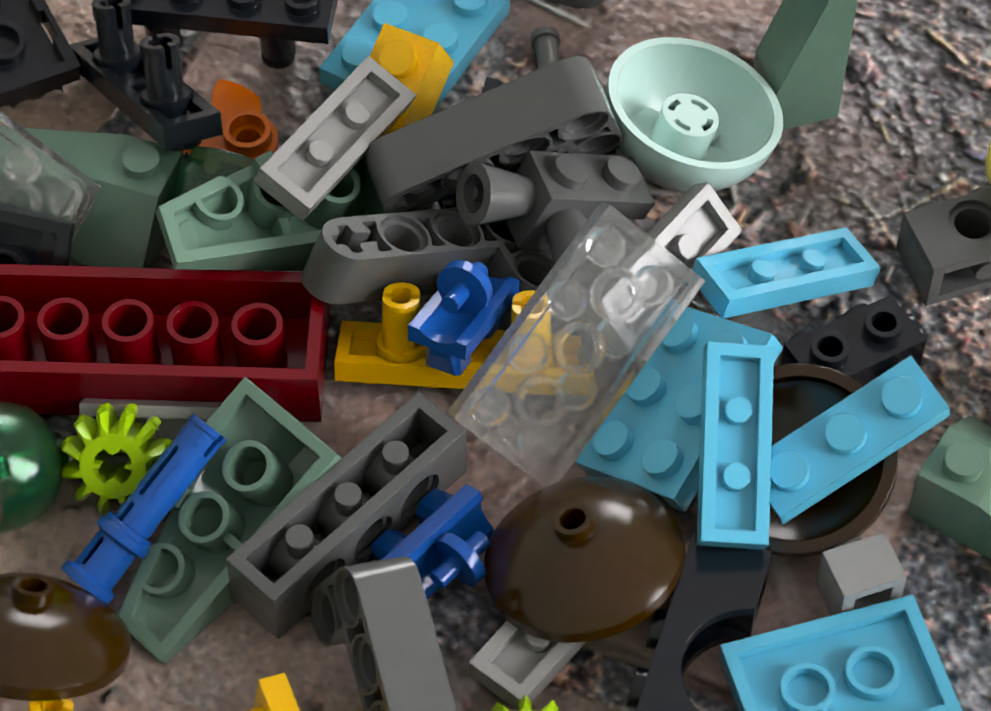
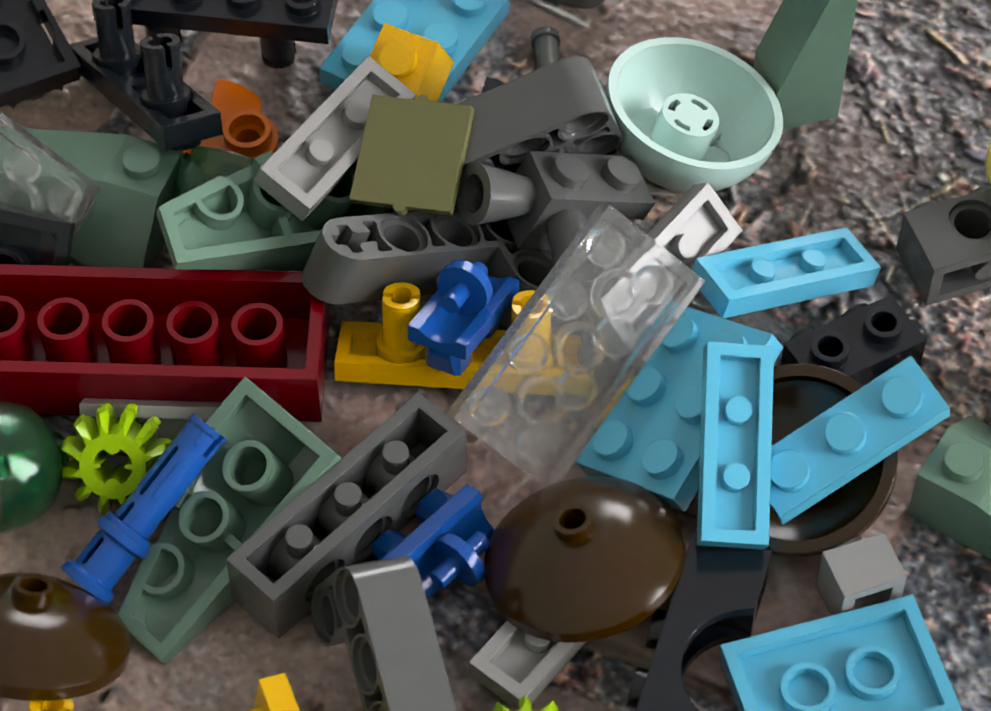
(412, 155): none -> olive piece

